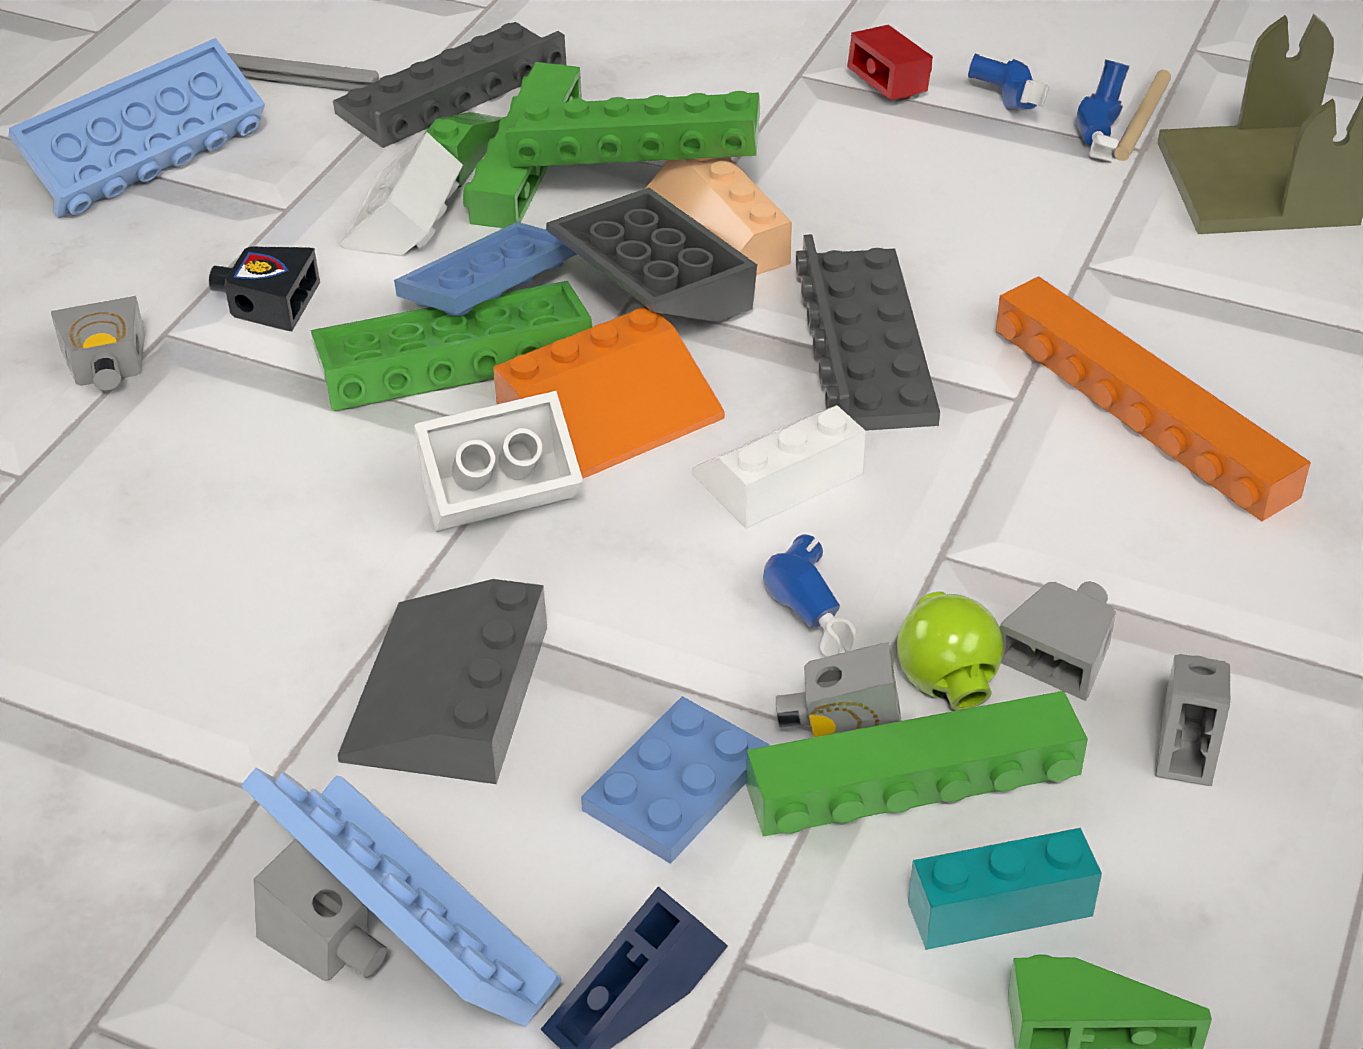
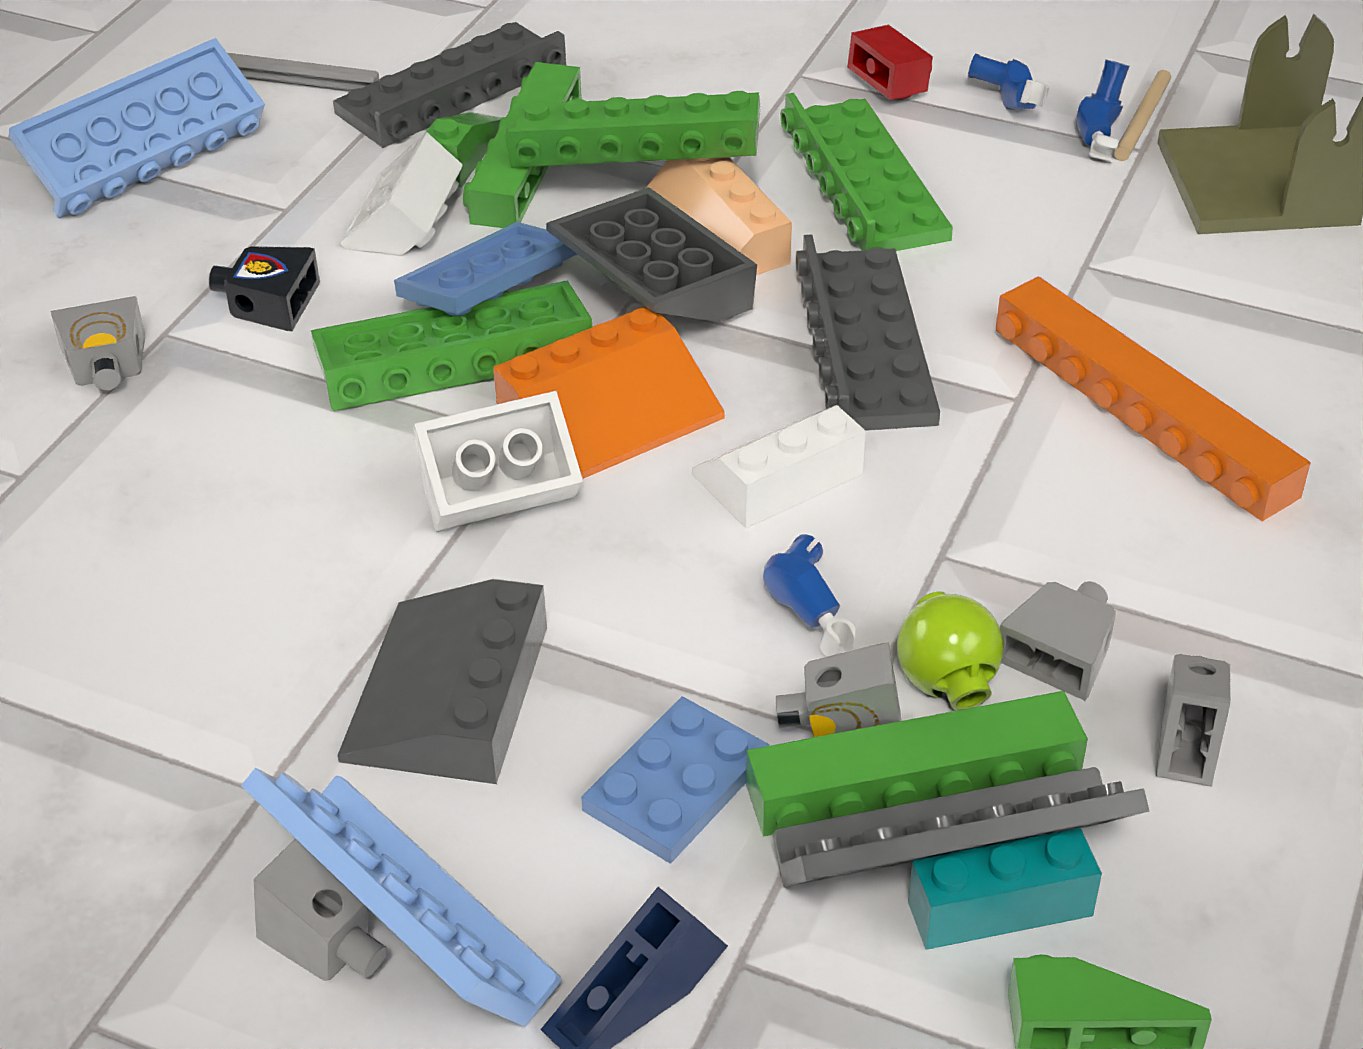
(865, 175): none -> bright green bracket
(951, 824): none -> dark grey bracket

